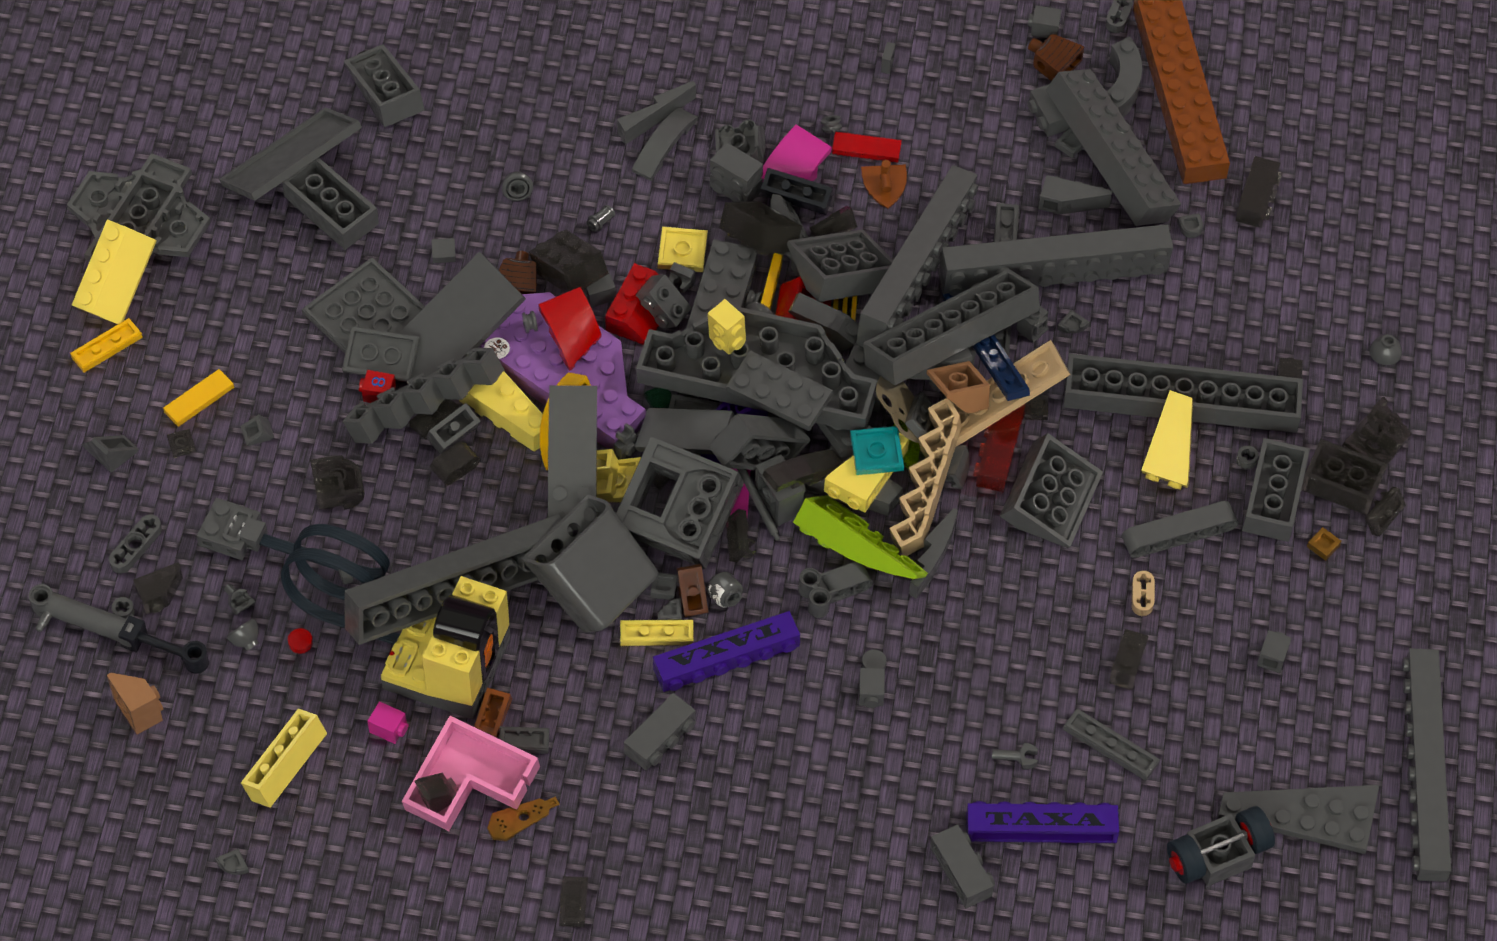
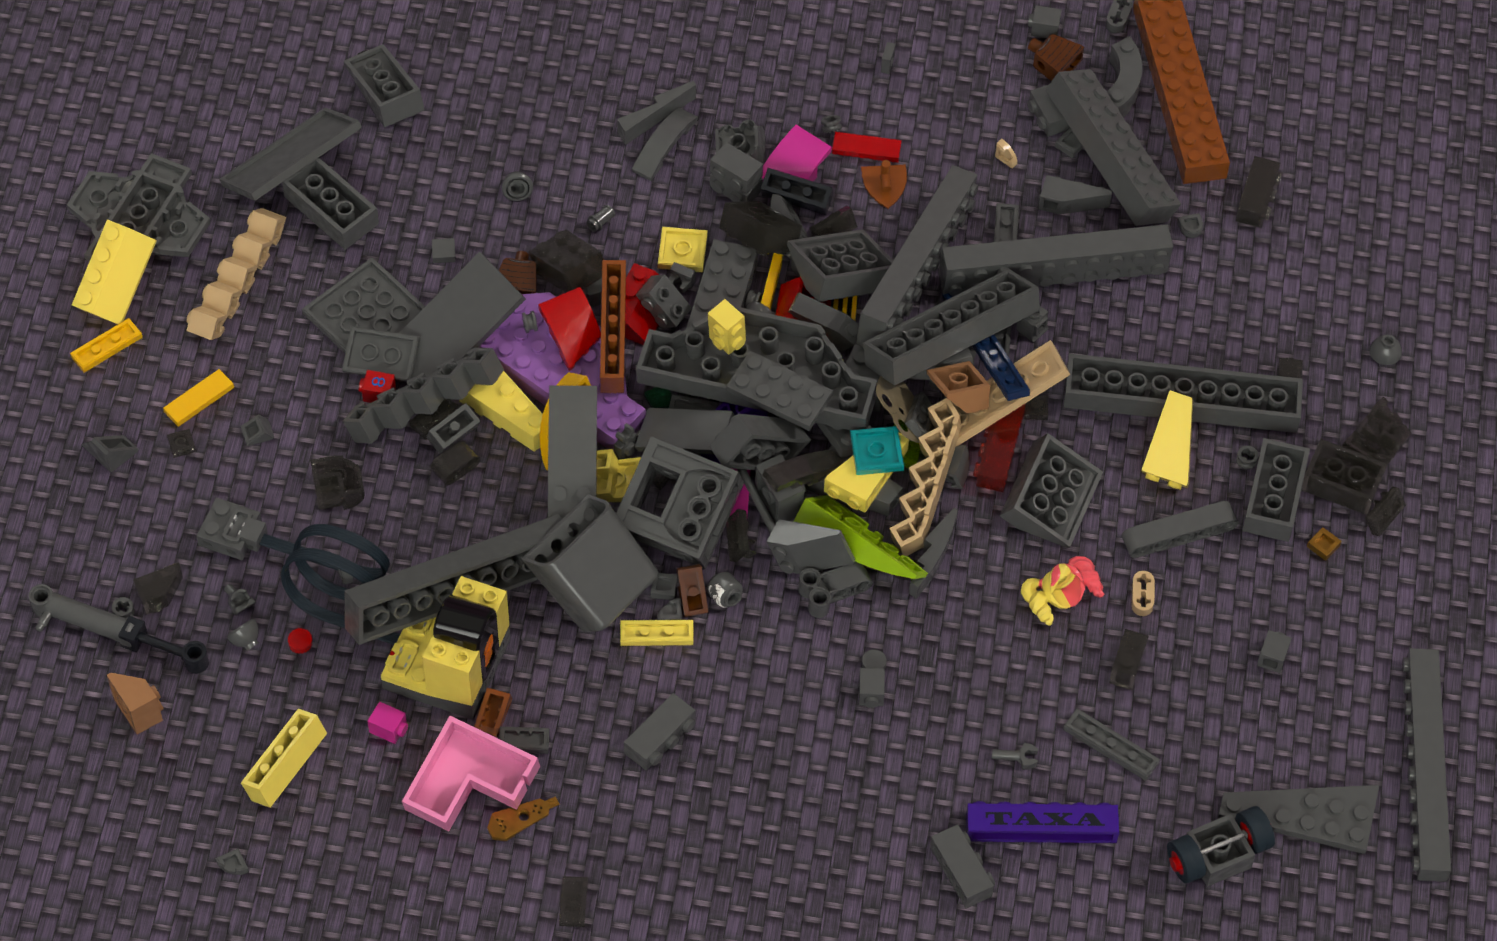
(134, 554): dark grey beam -> none
(236, 274): none -> tan brick
(436, 791): clear smoke slope -> none
(499, 345): white sticker -> none
(613, 326): none -> dark orange brick
(726, 651): dark purple brick -> none
(808, 546): none -> dark grey slope
(1005, 153): none -> tan tile
(1062, 587): none -> hair
(1073, 323): dark grey tile -> none

